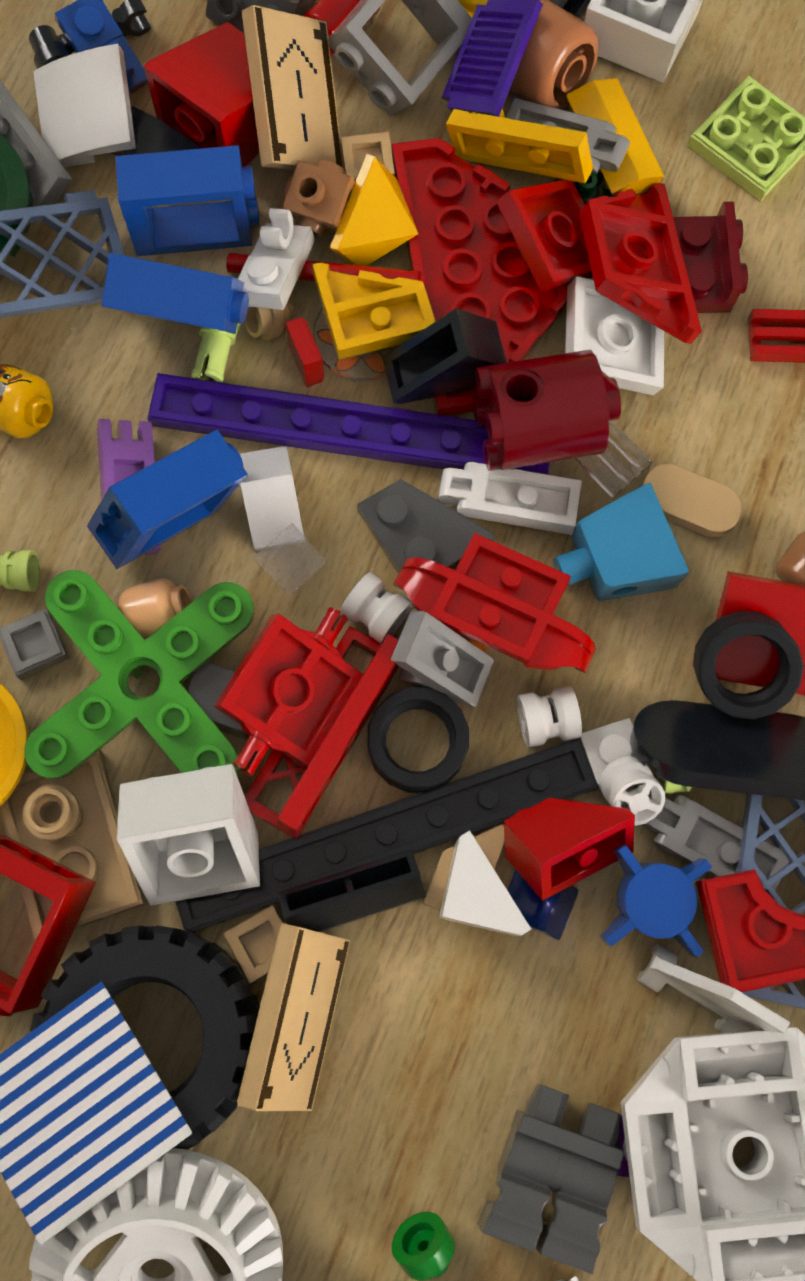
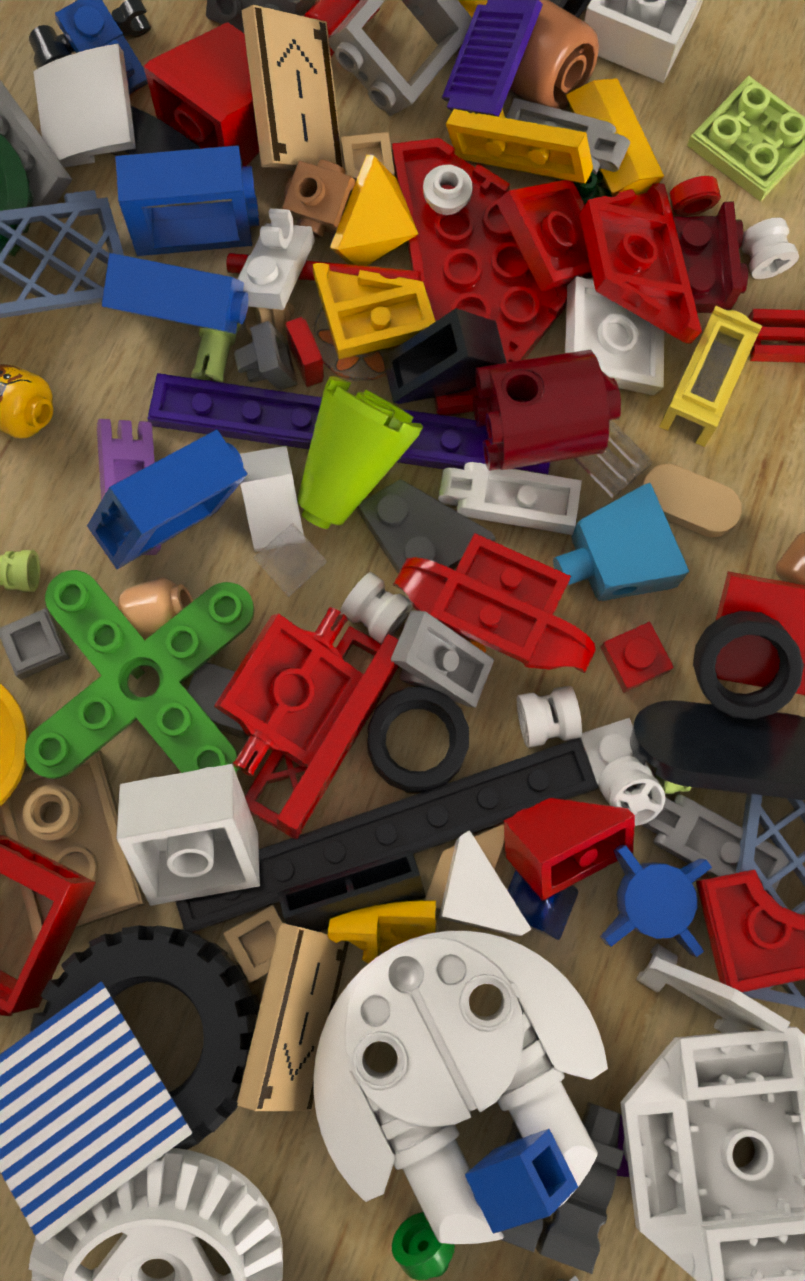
(267, 357): none -> light grey tile
(351, 451): none -> lime cone
(384, 926): none -> yellow slope
(444, 200): none -> white plate
(450, 1066): none -> white piece
(521, 1181): none -> blue brick
(636, 657): none -> red plate
(695, 195): none -> red tile
(712, 371): none -> light yellow window
(769, 248): none -> white wheel

